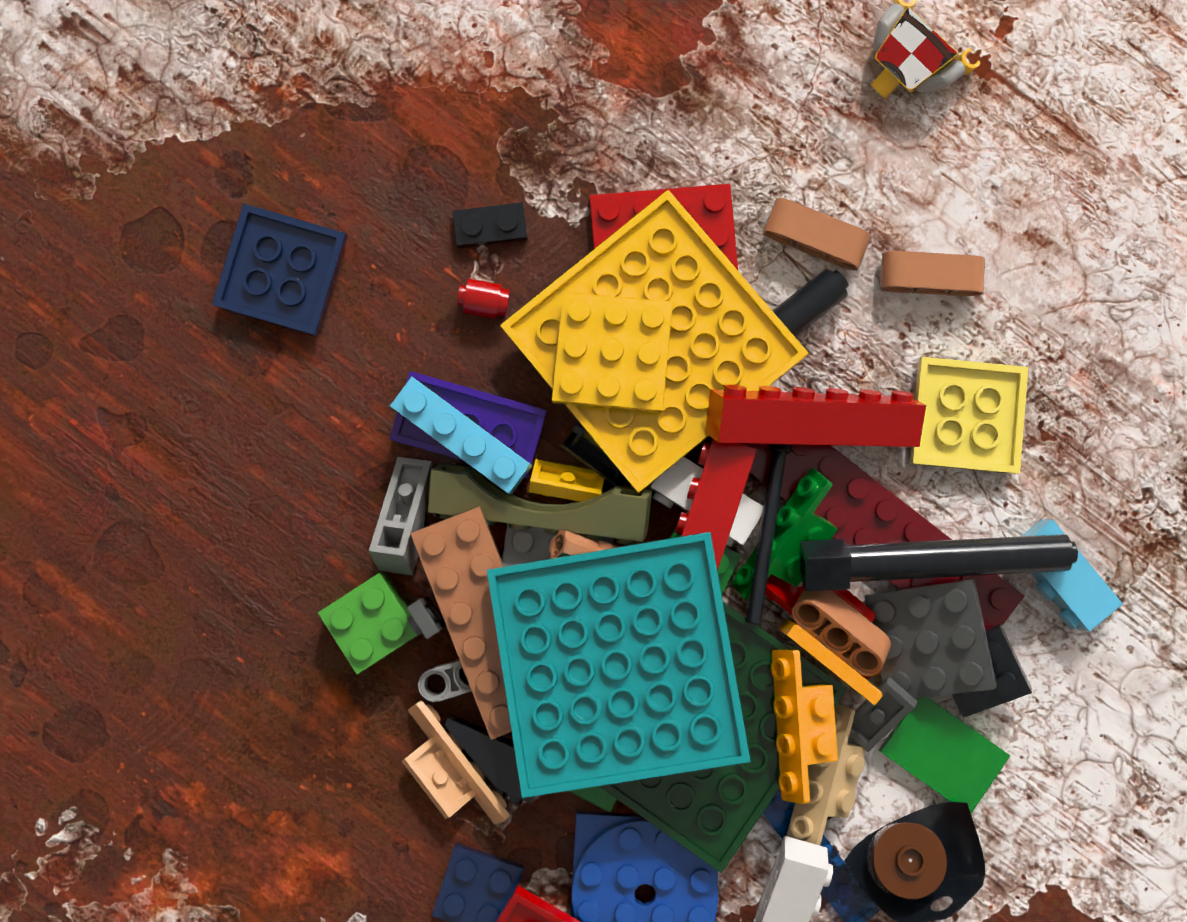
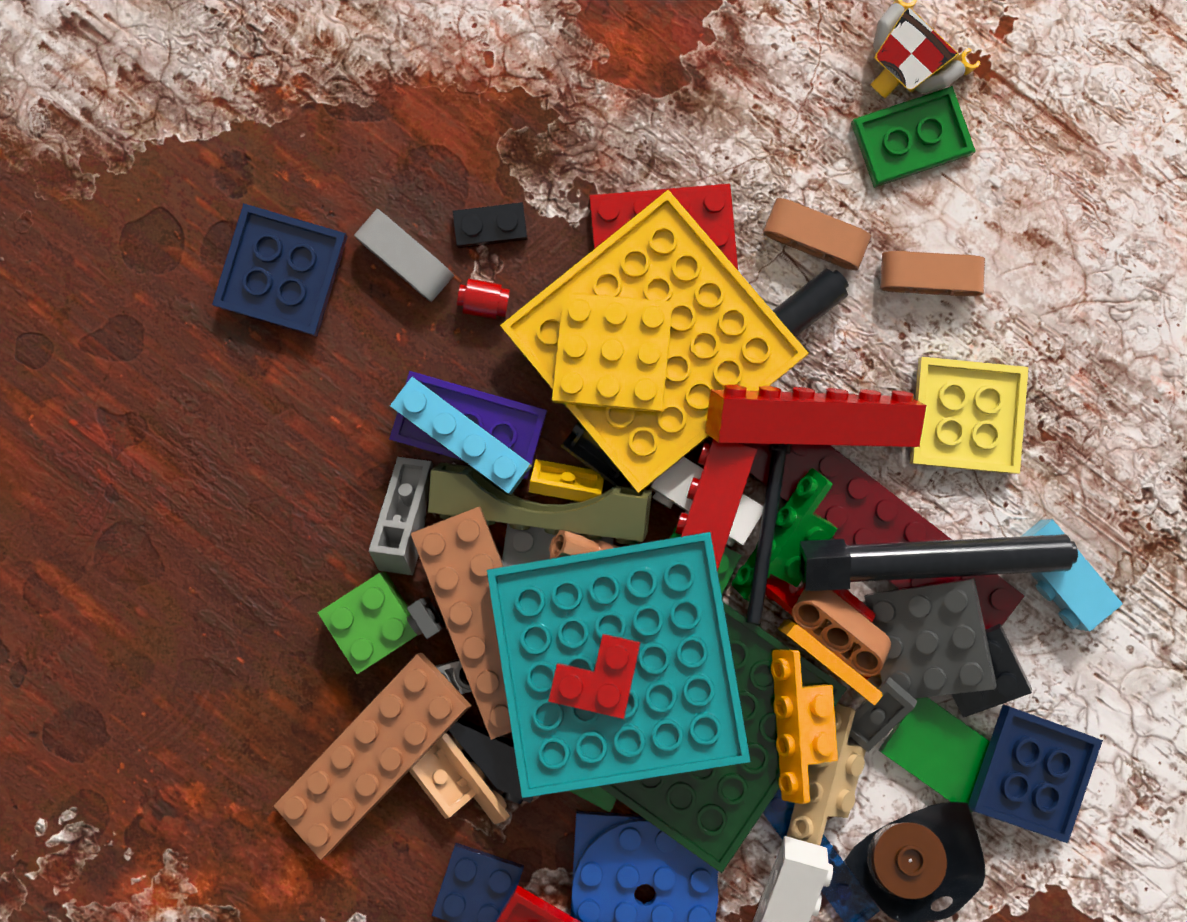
(372, 755): none -> nougat plate
(404, 255): none -> light grey beam
(600, 690): none -> red plate
(913, 136): none -> green tile
(1035, 774): none -> dark blue plate

